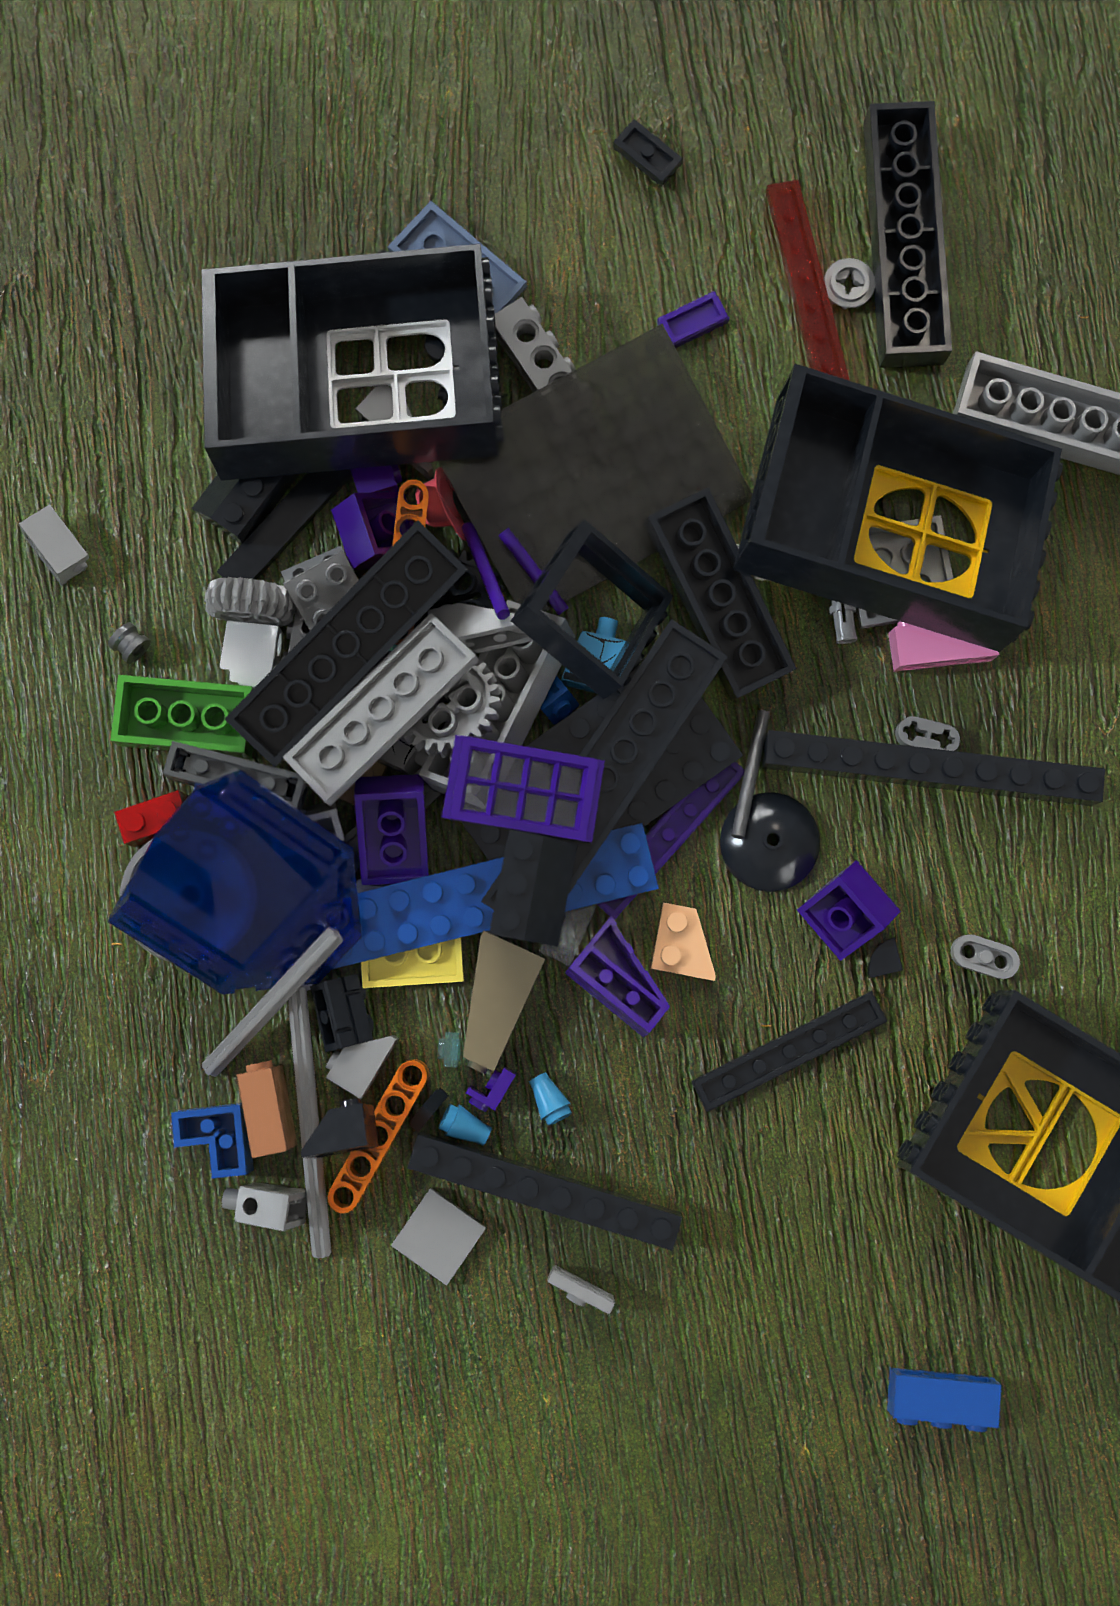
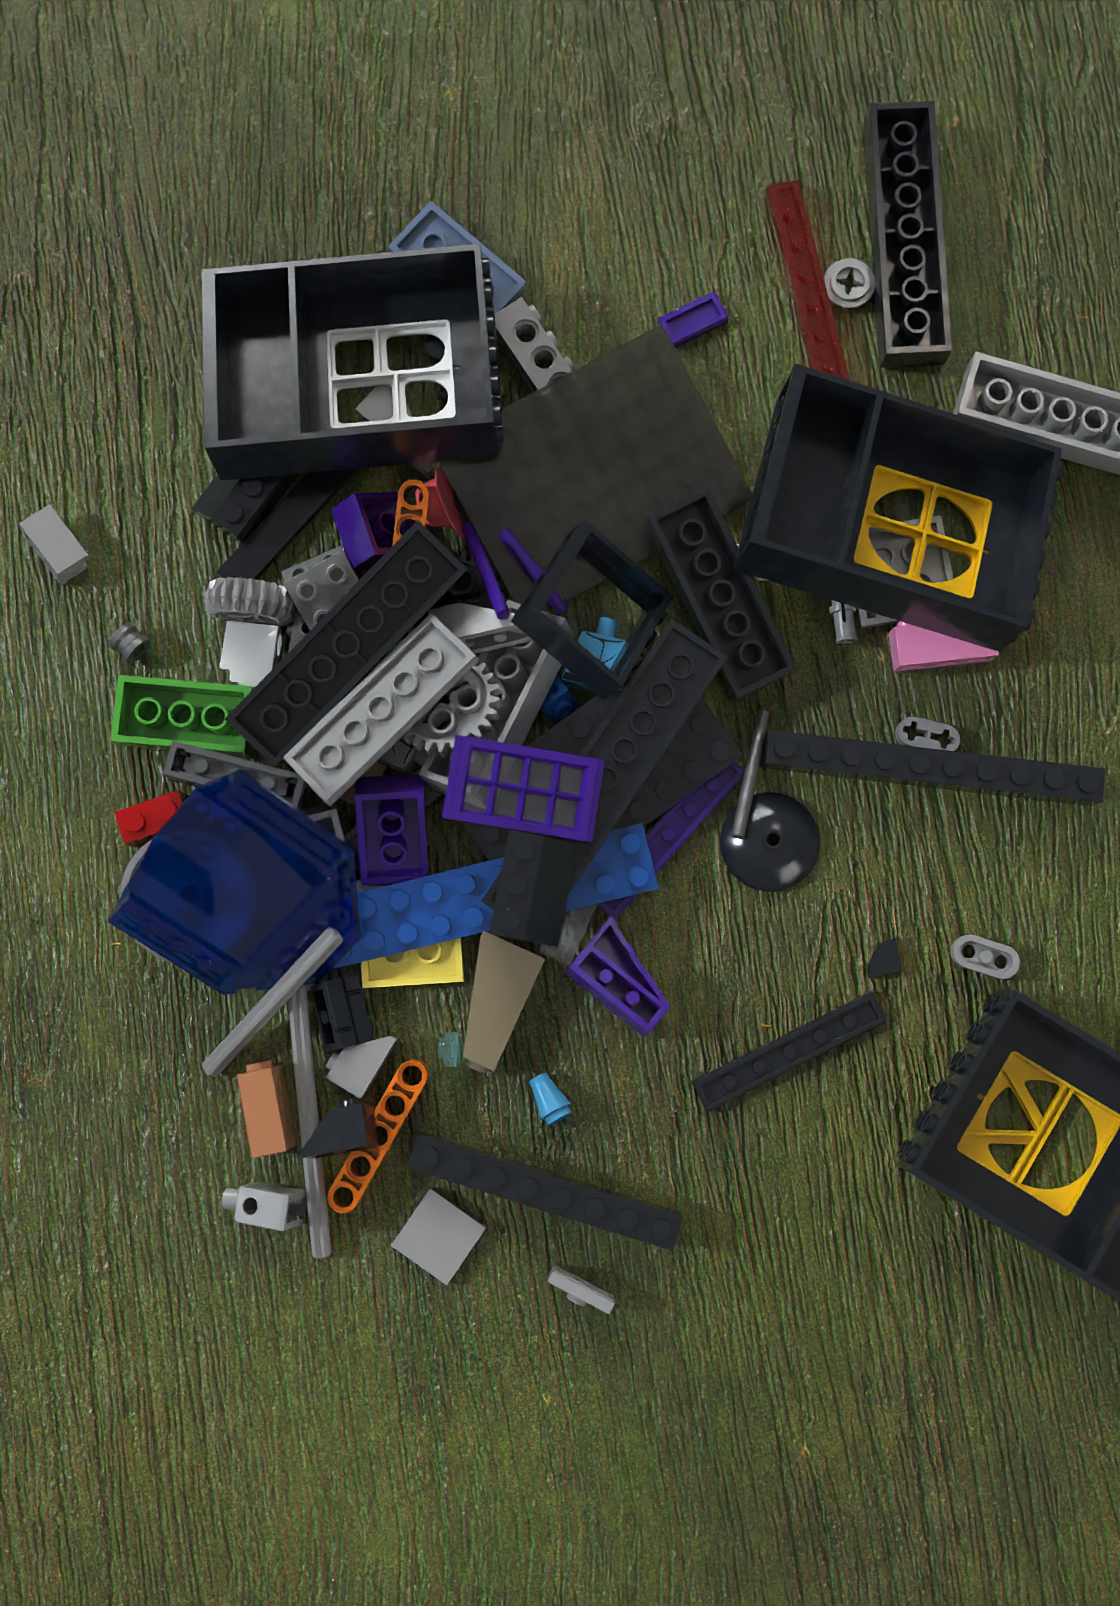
(223, 1130): blue brick -> none
(377, 479): dark purple brick -> none
(428, 1109): black tile -> none
(463, 1125): dark azure cone -> none
(497, 1085): dark purple bracket -> none
(647, 153): black plate -> none
(682, 944): light nougat wing -> none
(849, 910): dark purple slope -> none
(944, 1399): blue brick -> none

